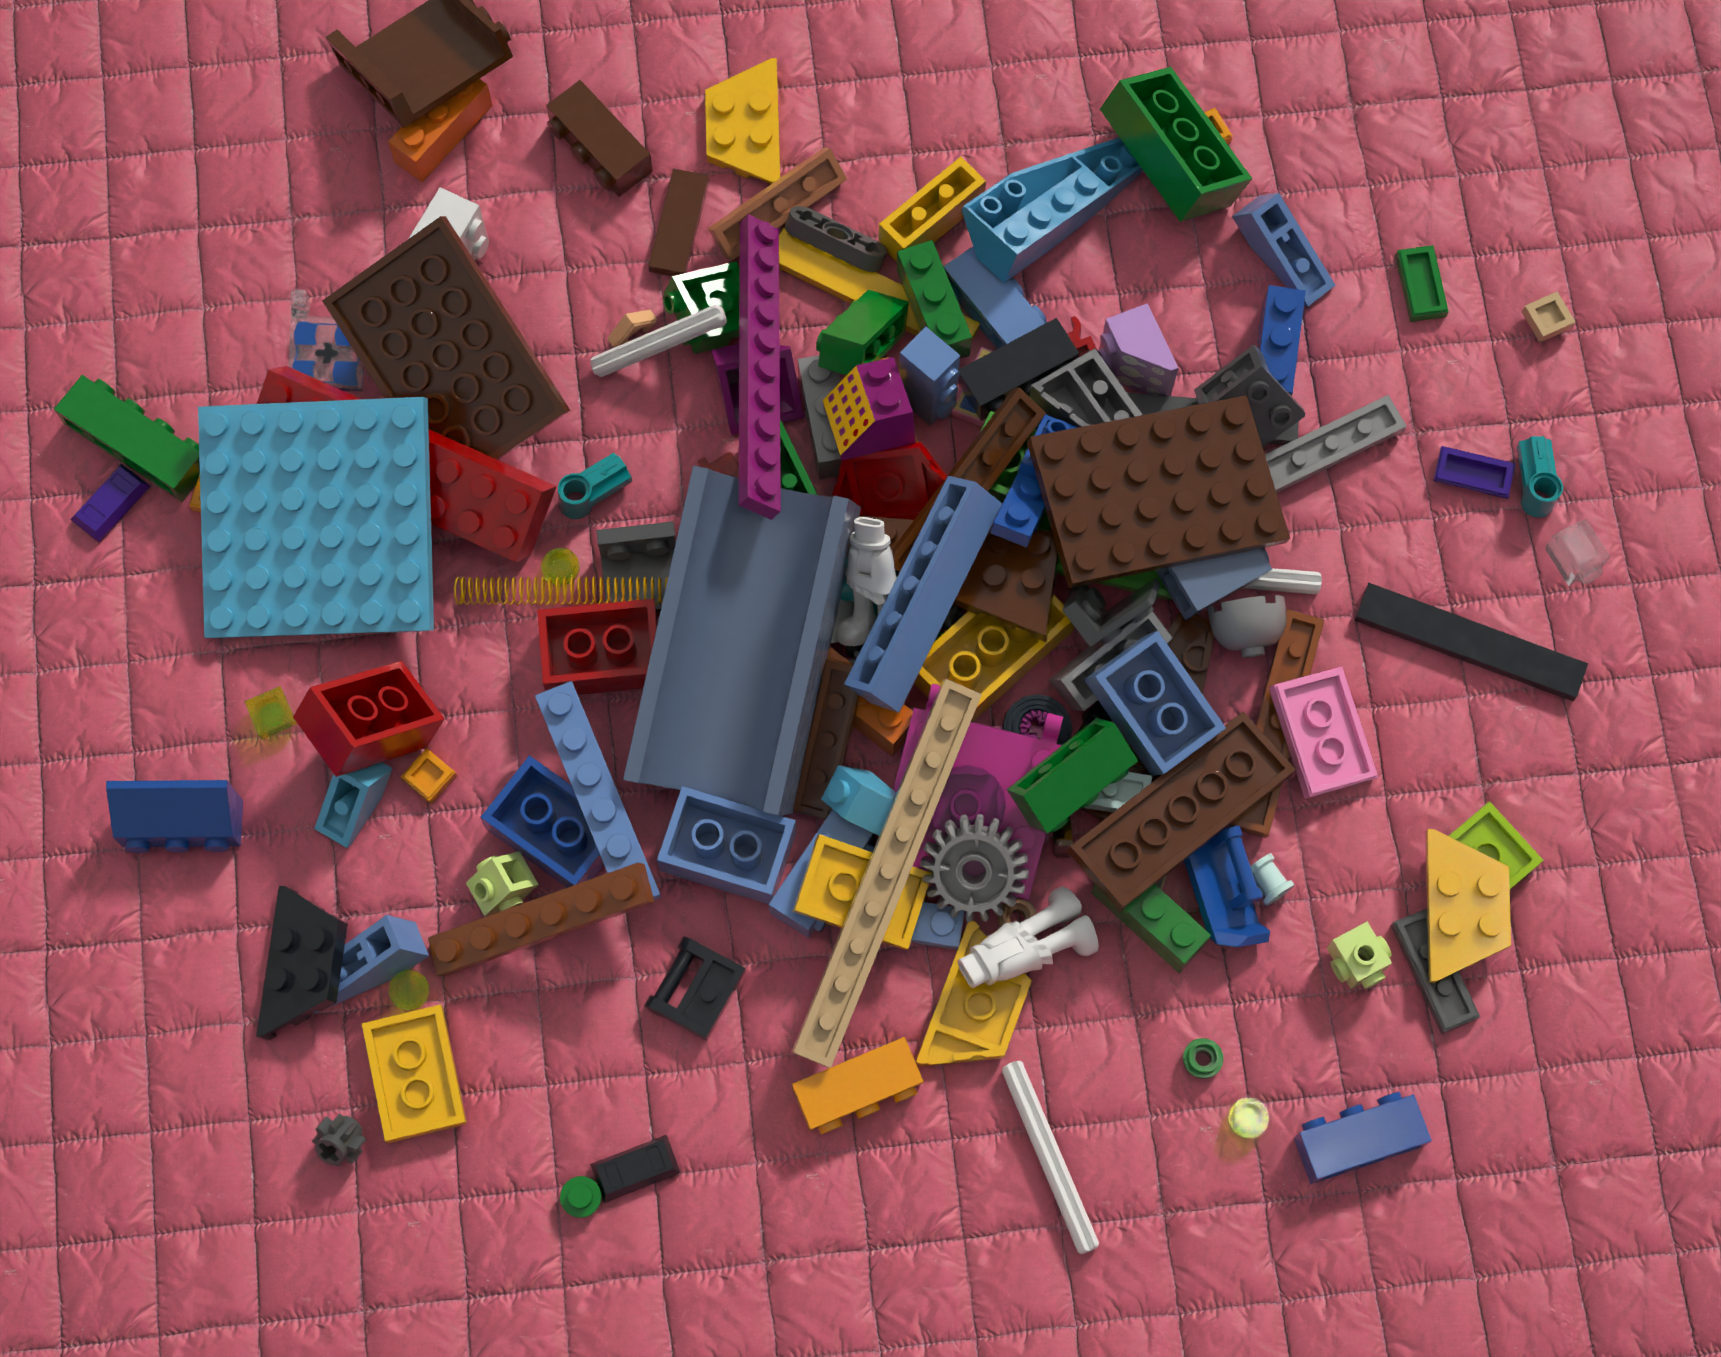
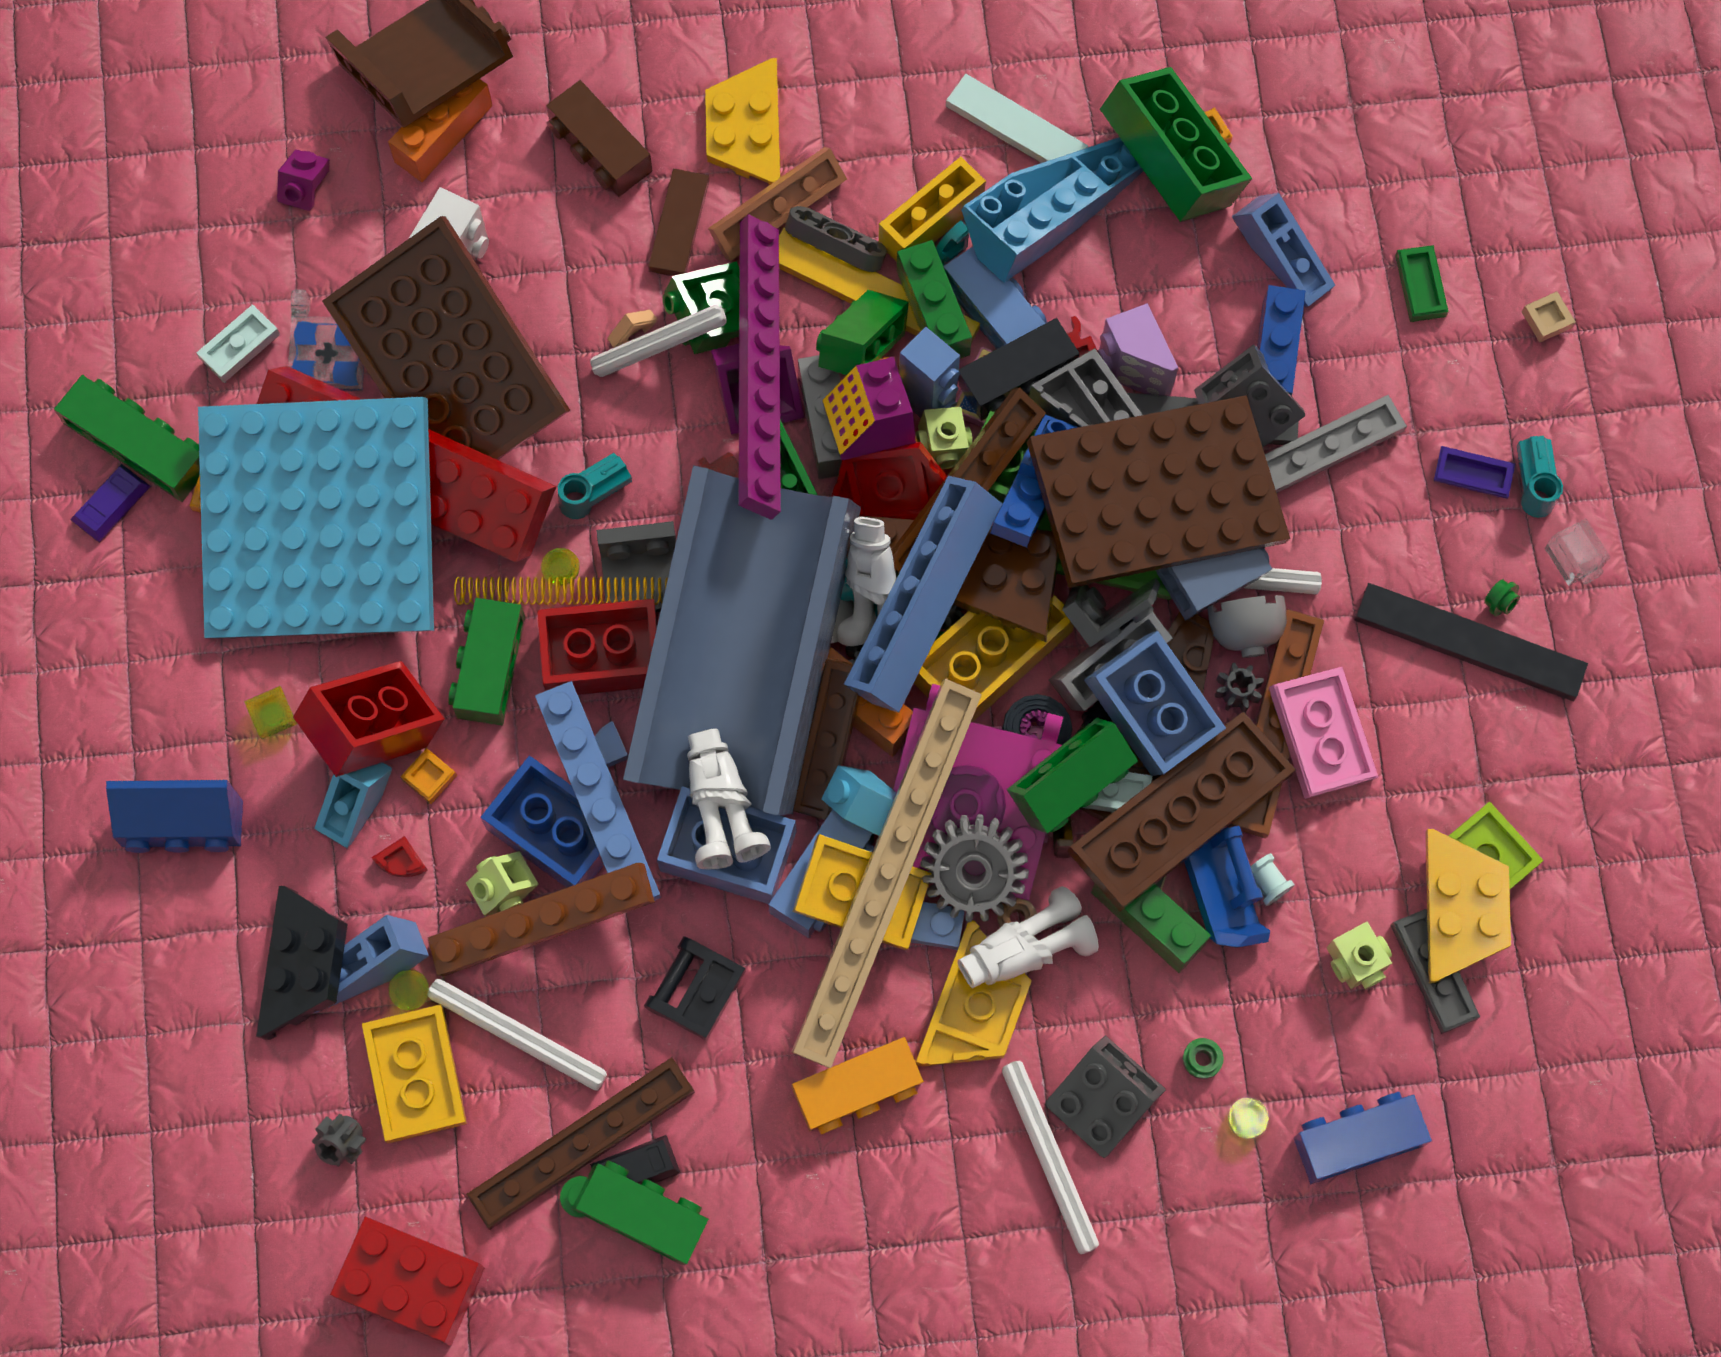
(238, 343): none -> light aqua plate
(300, 178): none -> magenta bracket
(400, 860): none -> red tile
(407, 1281): none -> red brick
(487, 661): none -> green brick
(517, 1034): none -> white axle
(580, 1143): none -> reddish brown tile
(611, 745): none -> light blue tile
(641, 1212): none -> green brick
(716, 785): none -> white piece
(944, 435): none -> yellowish green brick
(953, 242): none -> teal tile
(1010, 121): none -> light aqua tile
(1104, 1096): none -> dark grey bracket
(1244, 679): none -> dark grey gear
(1502, 597): none -> green plate

